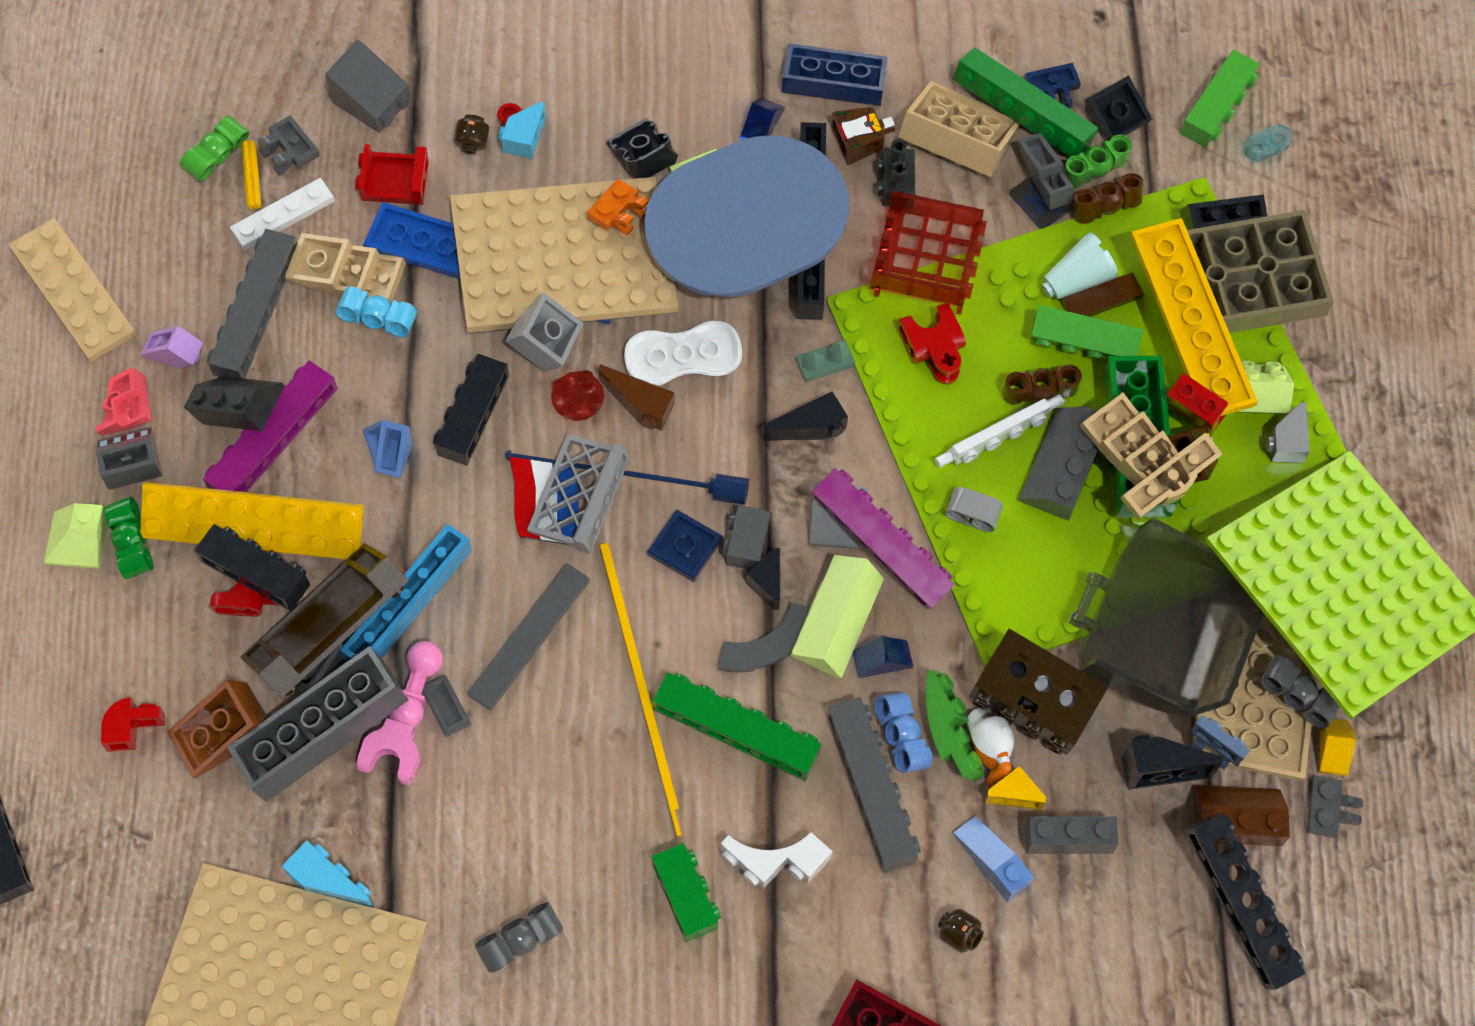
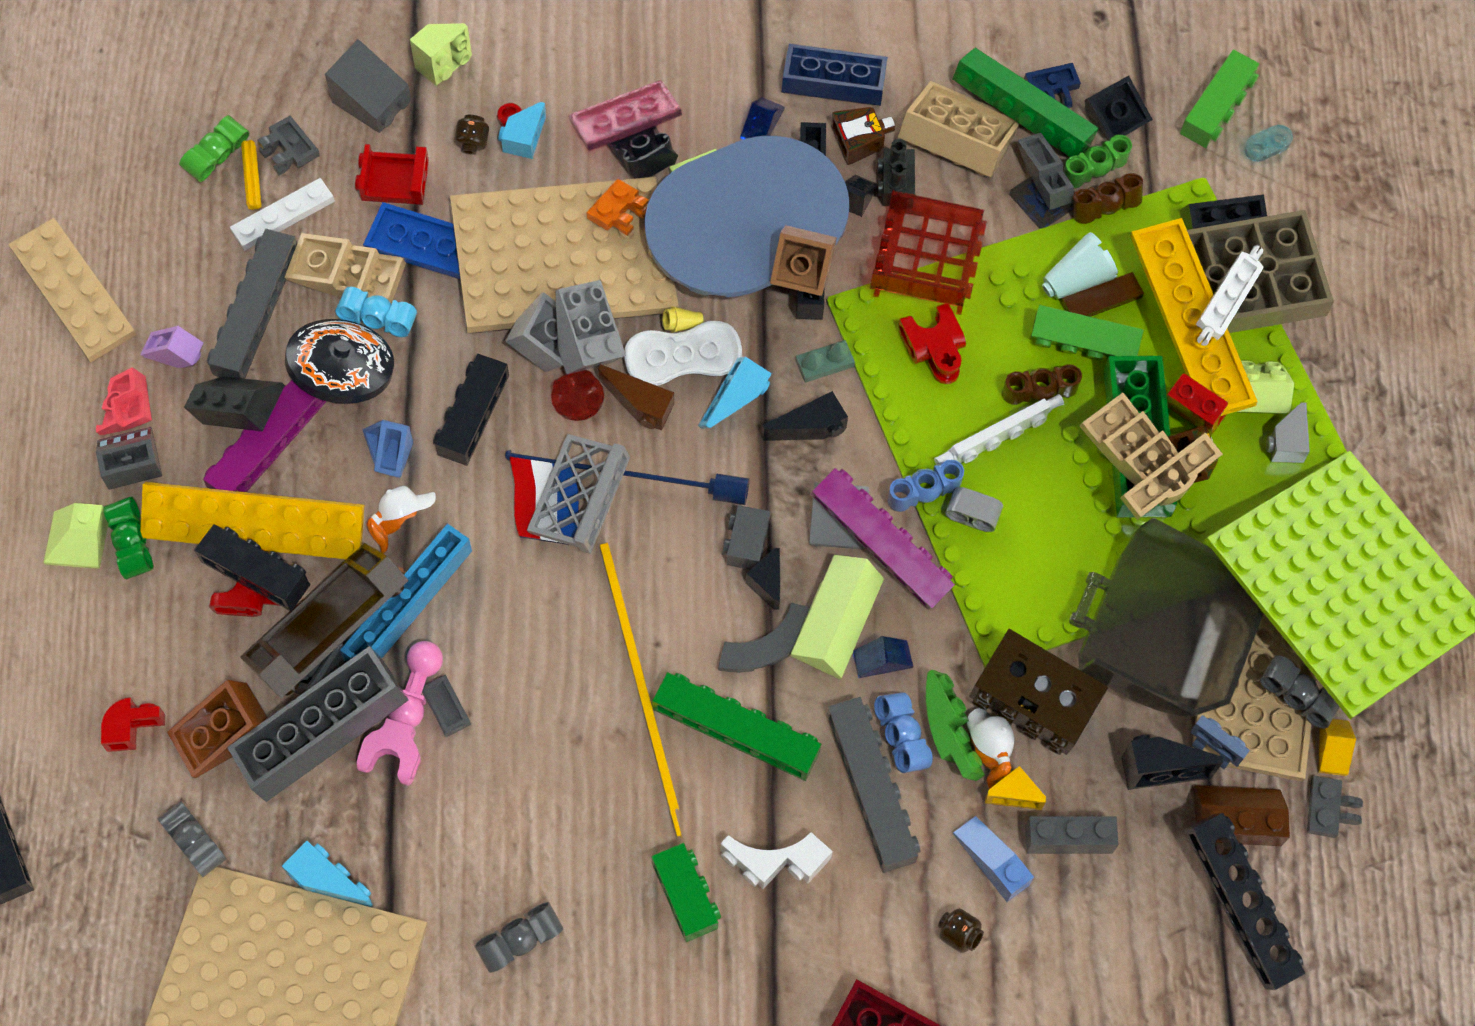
(192, 839): none -> dark grey piece
(339, 361): none -> dish
(393, 510): none -> white hair
(440, 50): none -> yellowish green slope
(528, 637): dark grey tile -> none
(586, 328): none -> light grey slope
(625, 115): none -> clear pink tile
(680, 319): none -> light yellow cone
(685, 545): dark blue tile -> none
(741, 386): none -> medium azure slope
(803, 260): none -> medium nougat slope
(860, 194): none -> black slope
(915, 493): none -> medium blue piece
(1061, 464): dark grey slope -> none
(1229, 295): none -> white plate

